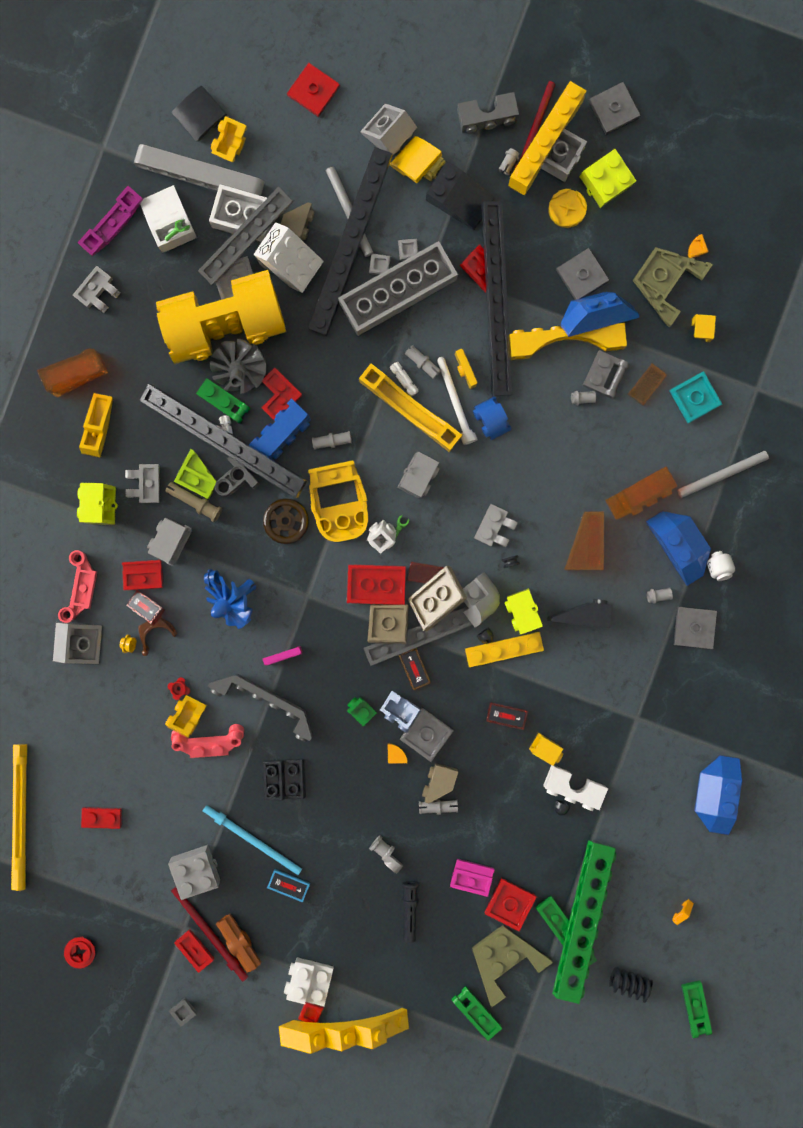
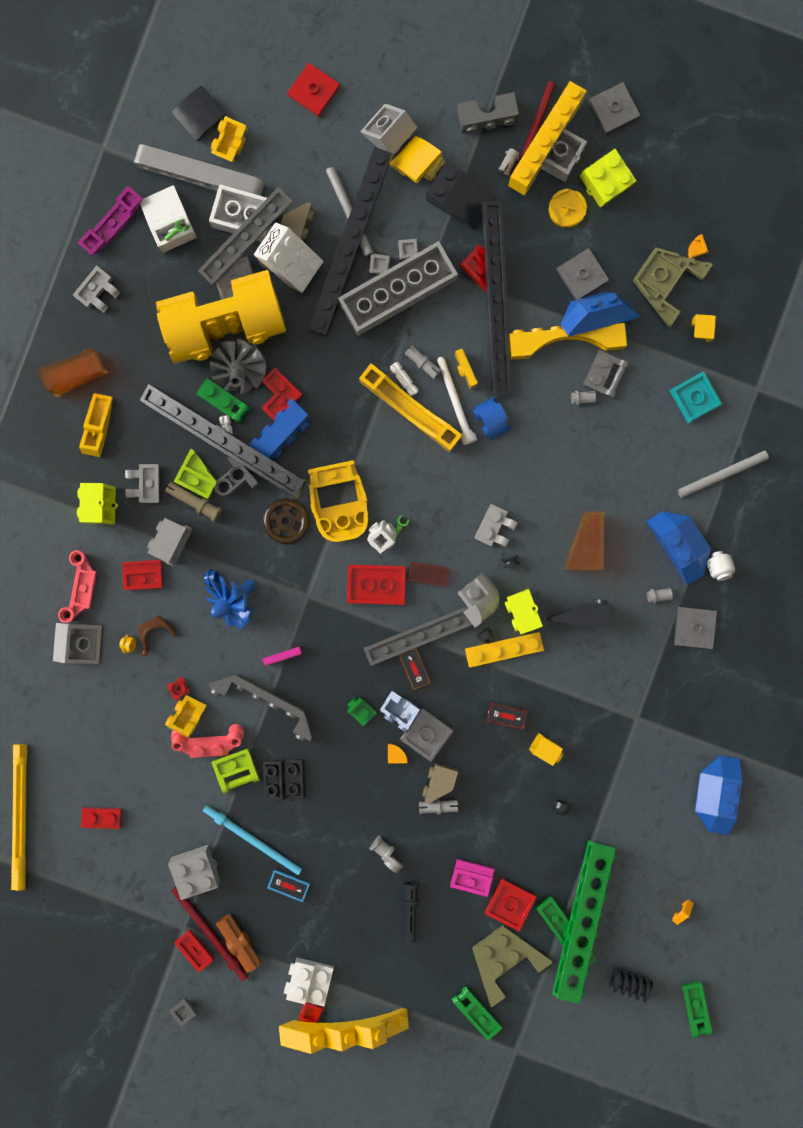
(76, 960): red gear -> none
(145, 607): tile -> none
(234, 764): none -> lime plate
(331, 440): light grey pin -> none
(388, 624): dark tan plate -> none
(418, 475): light grey brick -> none
(437, 598): tile -> none
(590, 794): white arch -> none
(642, 493): clear orange wedge -> none
(647, 384): clear orange tile -> none

